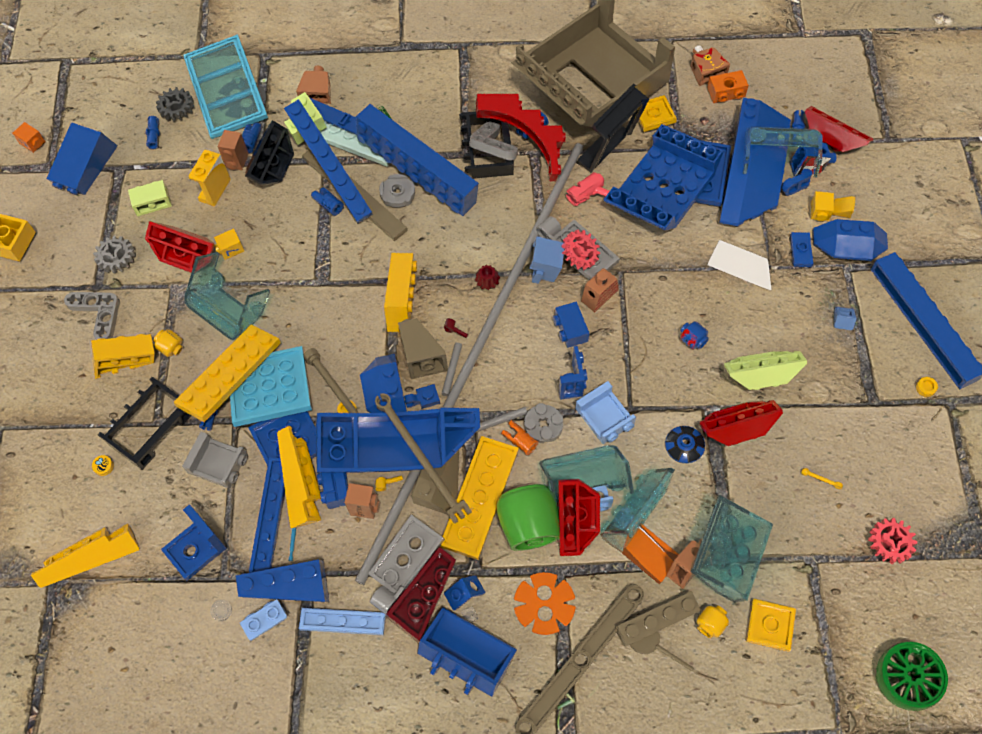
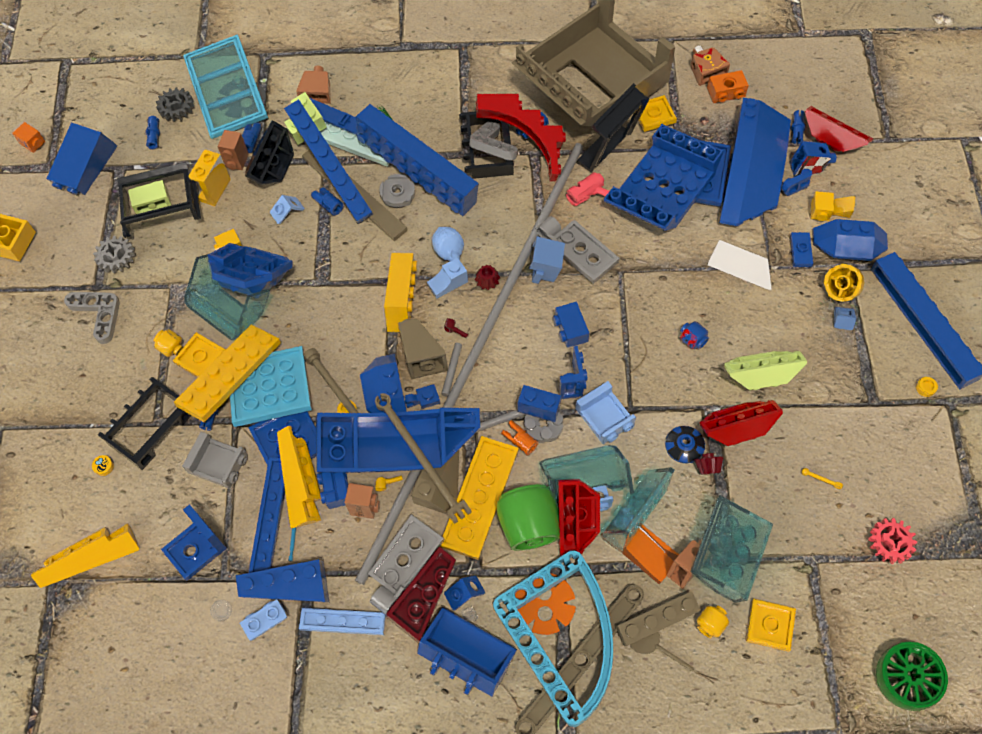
(121, 352): yellow wedge -> none
(176, 245): red wedge -> none
(190, 187): none -> black piece
(198, 355): none -> yellow plate
(247, 268): none -> blue piece
(284, 206): none -> light blue bracket
(447, 243): none -> light blue hair
(449, 278): none -> light blue arch
(535, 648): none -> medium azure beam
(539, 403): none -> blue brick
(580, 249): coral gear -> none
(601, 286): nougat torso -> none
(709, 464): none -> dark red piece
(783, 137): clear light blue windscreen -> none
(844, 282): none -> yellow cylinder

